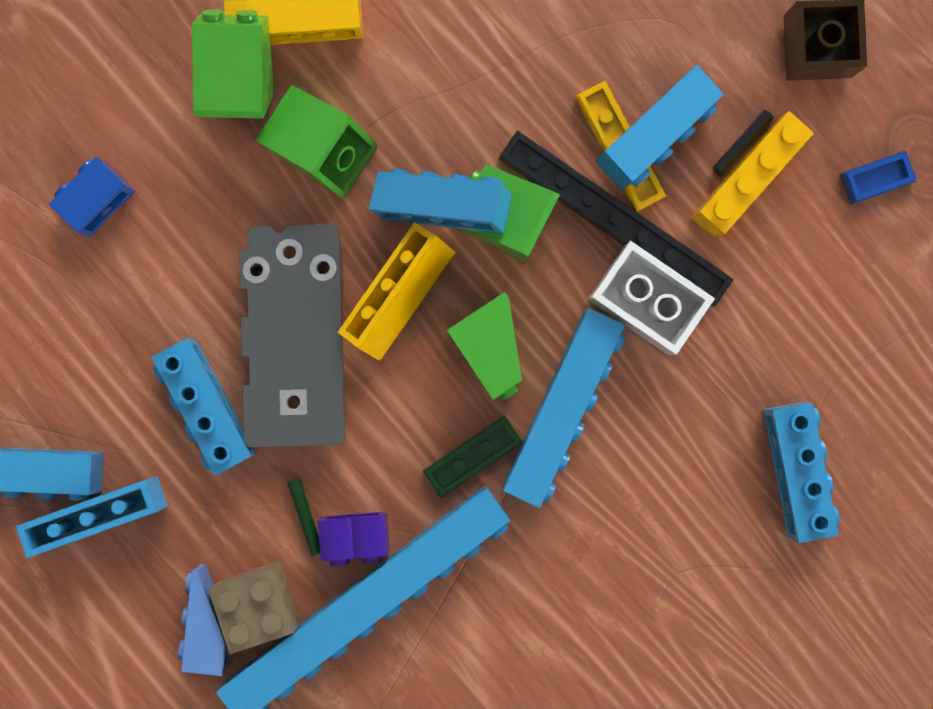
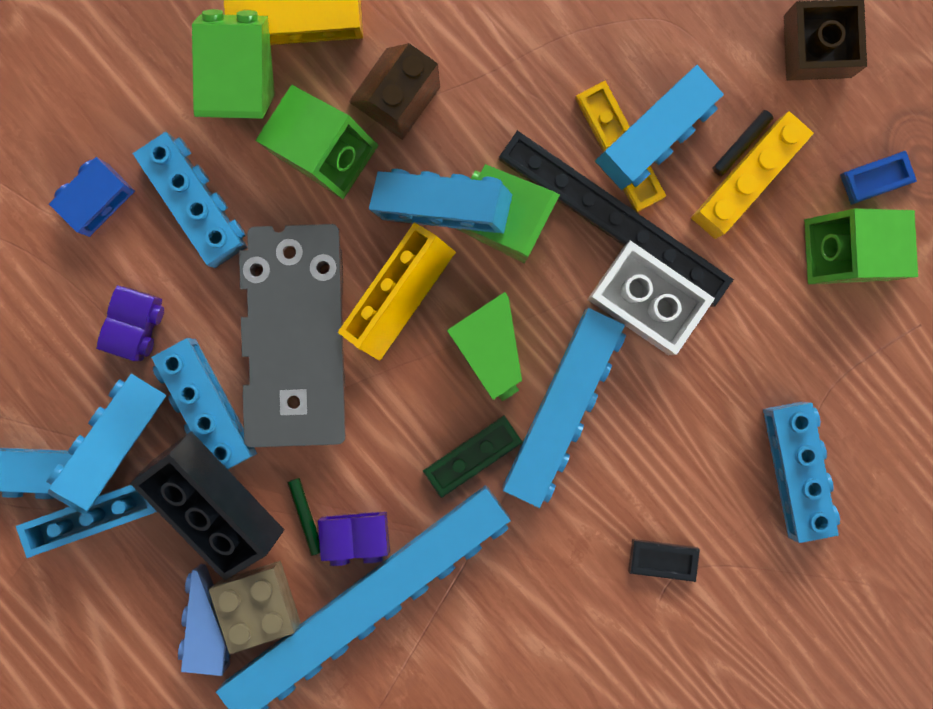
(106, 445): none -> dark azure brick
(130, 324): none -> dark purple brick
(190, 200): none -> dark azure brick
(208, 506): none -> black brick
(398, 88): none -> dark brown slope
(664, 560): none -> black tile
(861, 246): none -> bright green slope

